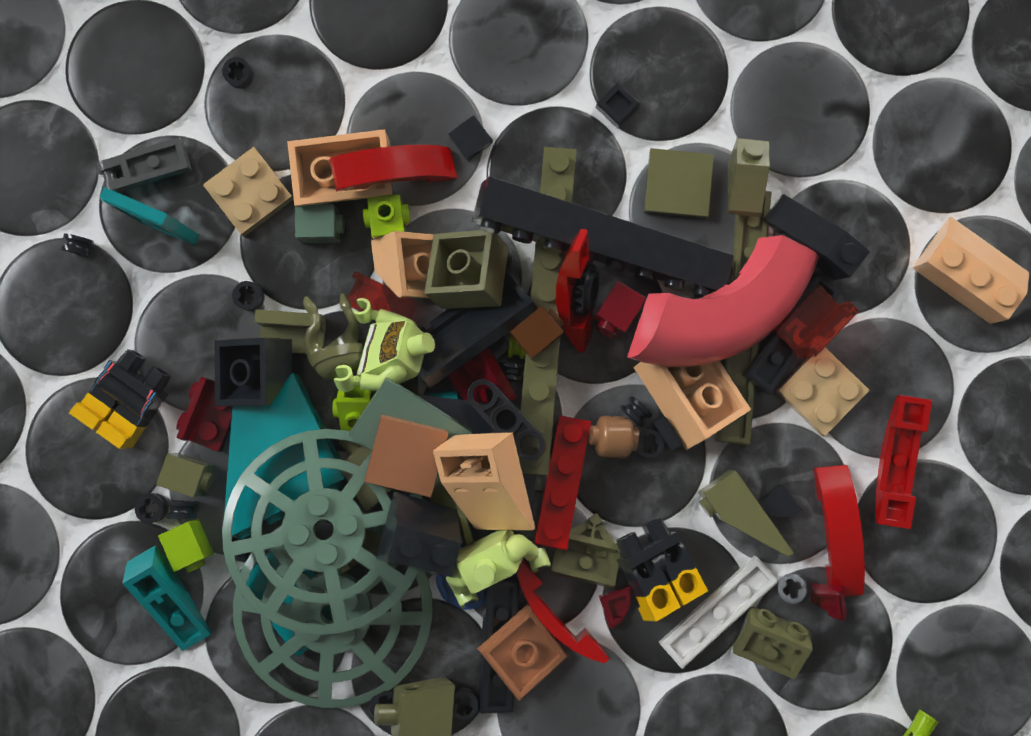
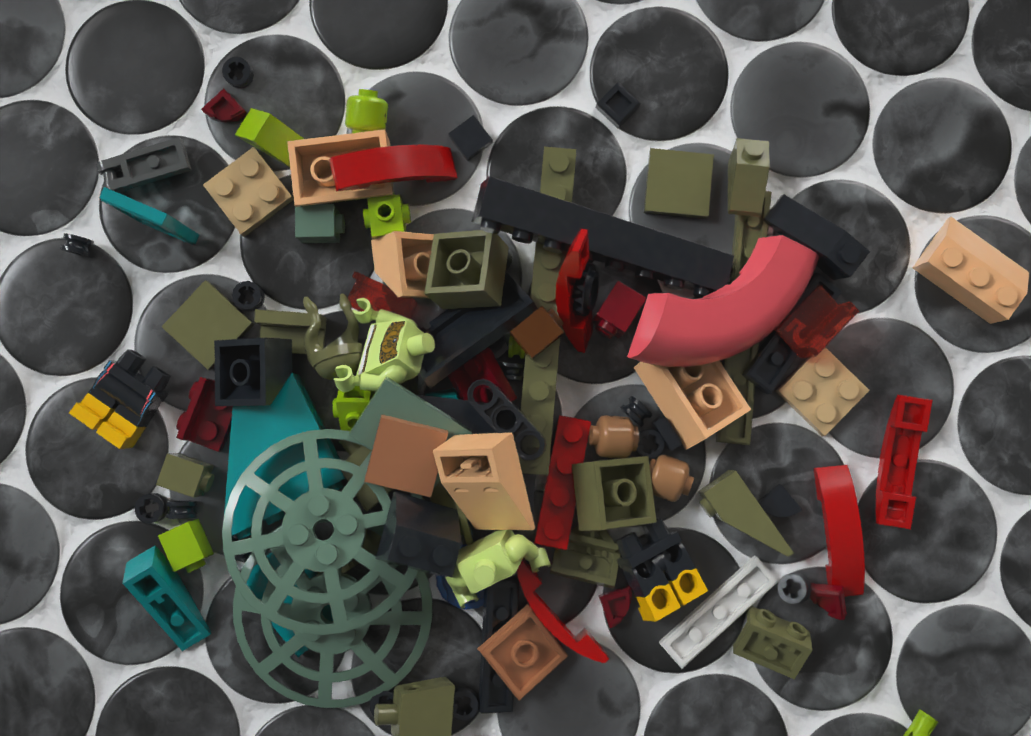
(206, 318): none -> olive tile
(224, 108): none -> dark red tile
(267, 134): none -> lime slope
(366, 112): none -> lime head
(613, 493): none -> olive brick
(670, 478): none -> medium nougat head

